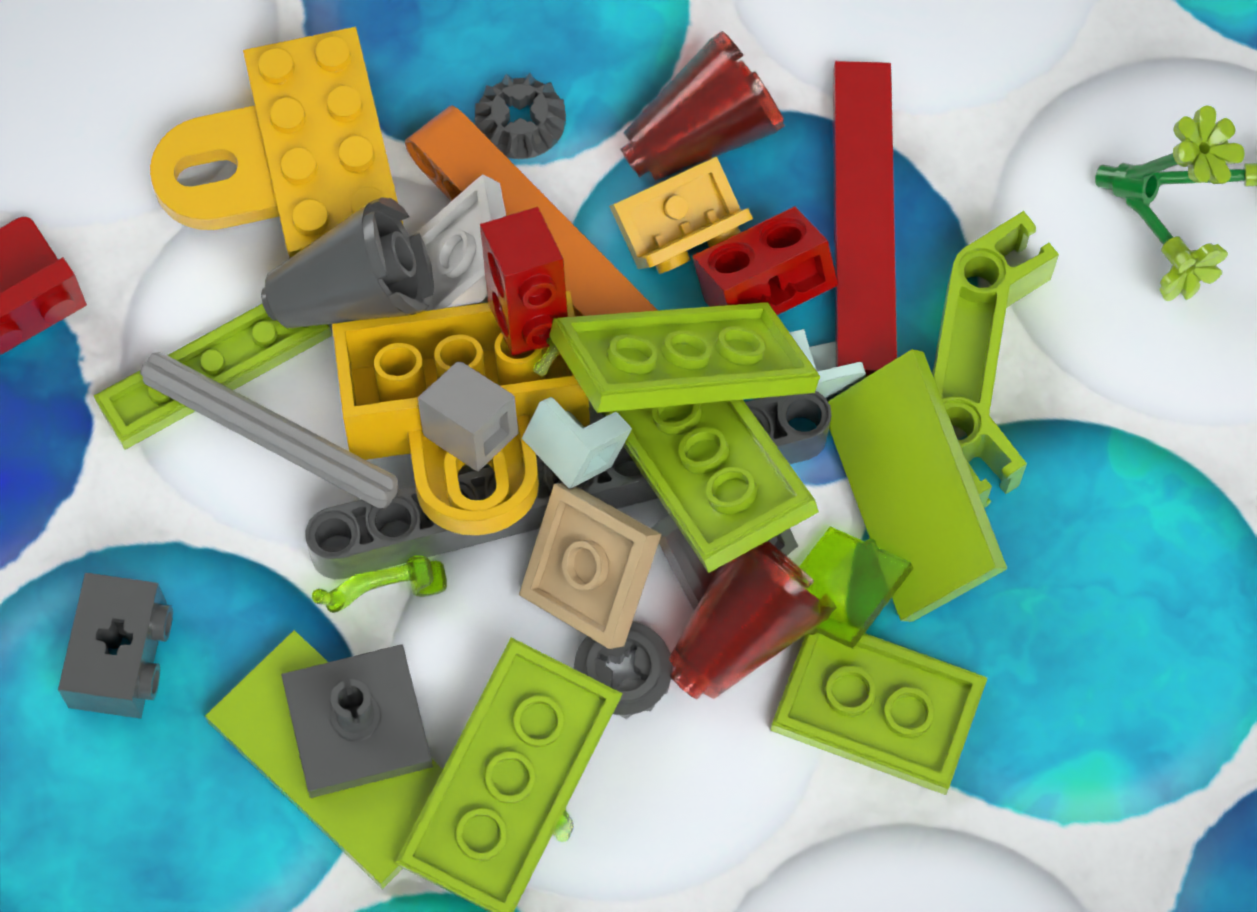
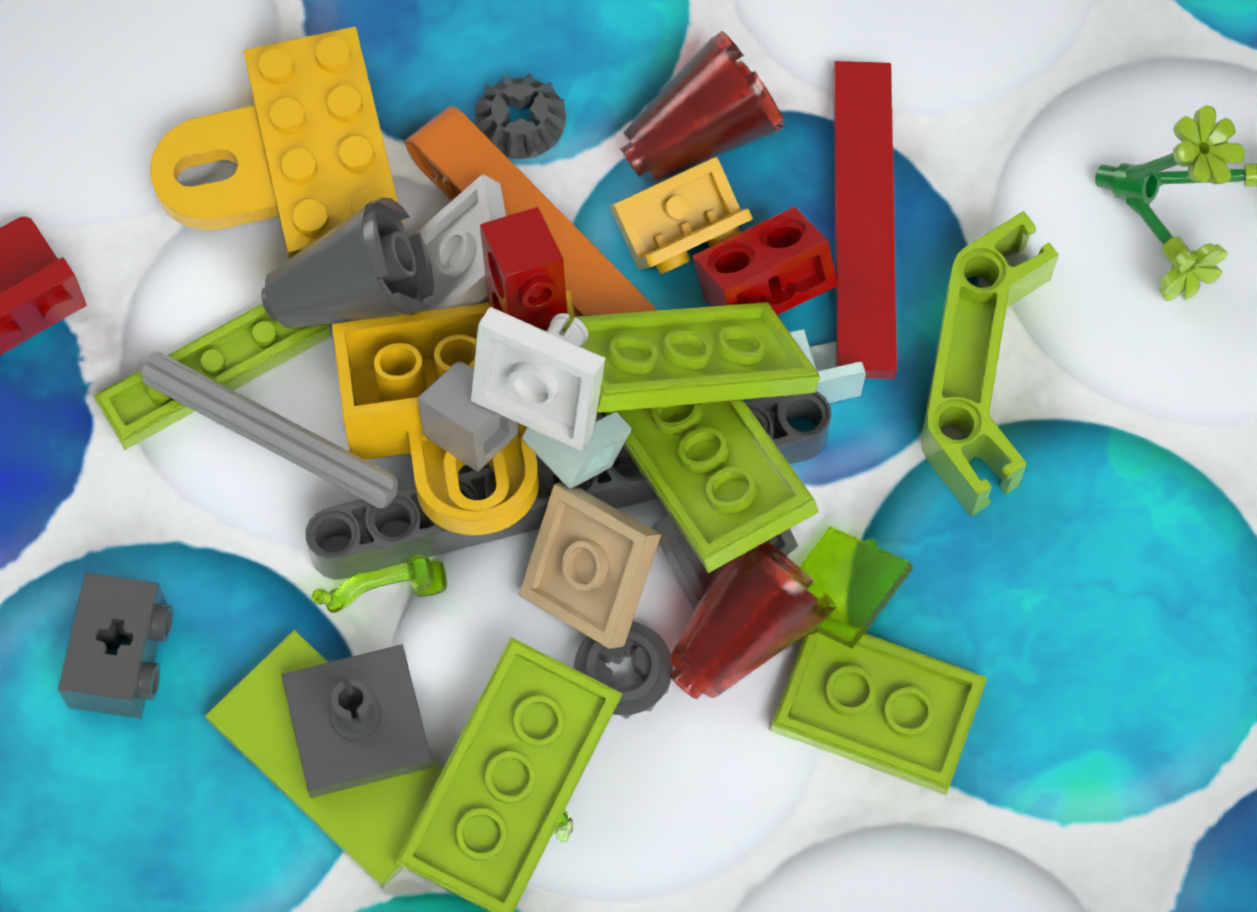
(538, 376): none -> white tile
(914, 484): lime tile -> none

